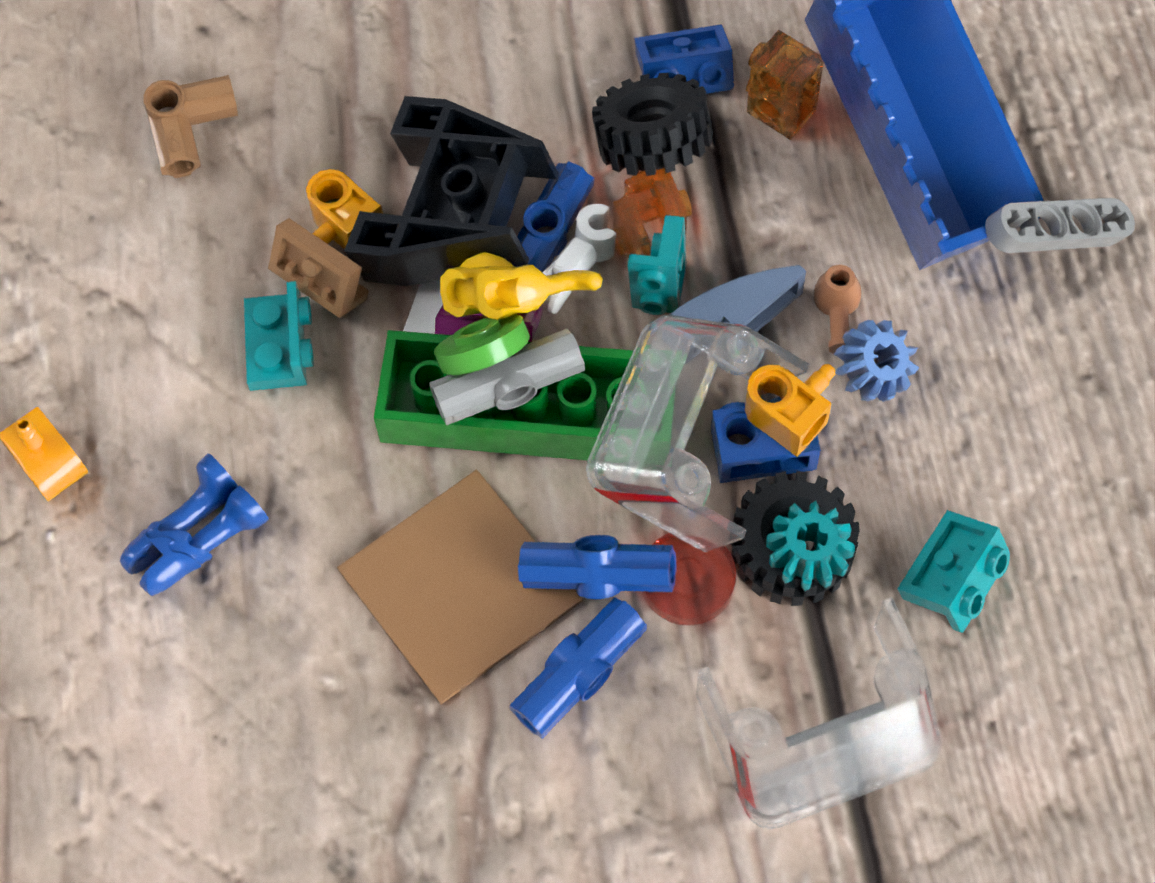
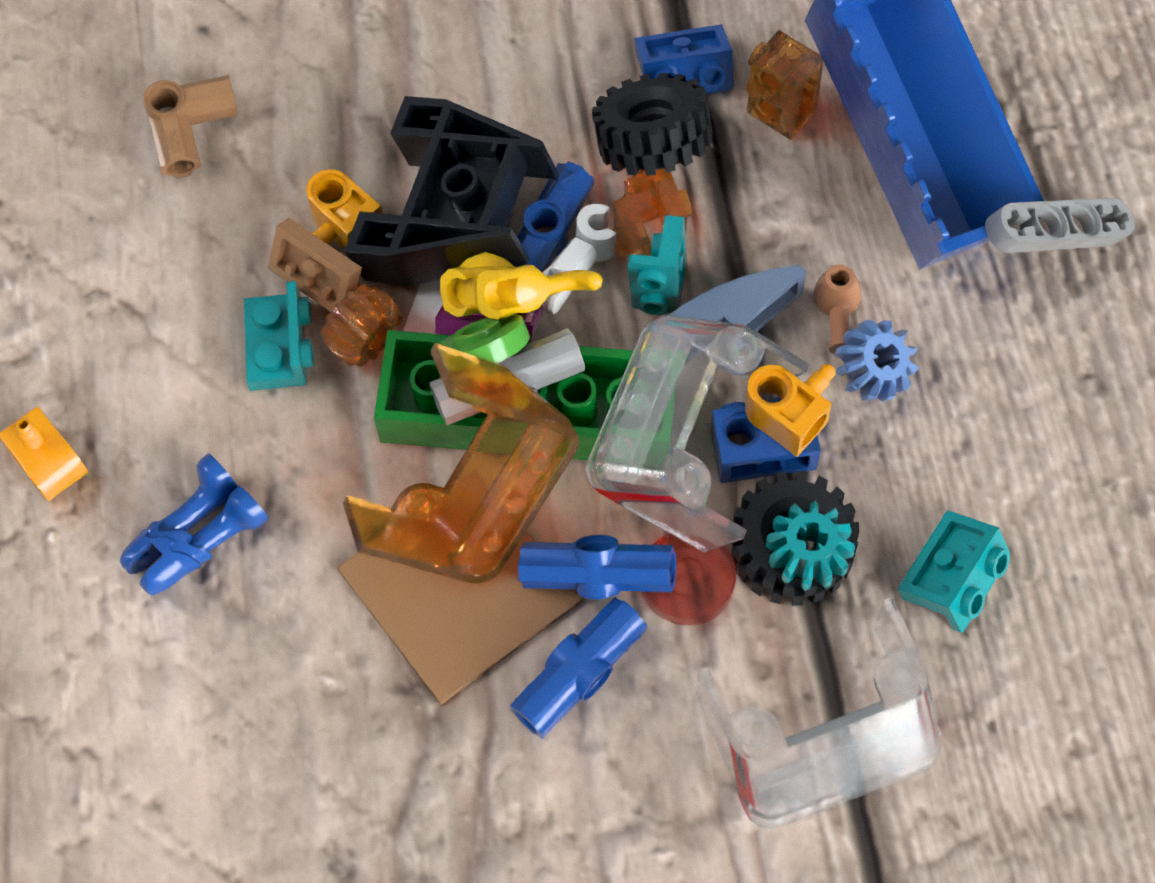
(360, 325): none -> clear orange gear
(492, 493): none -> clear orange windscreen

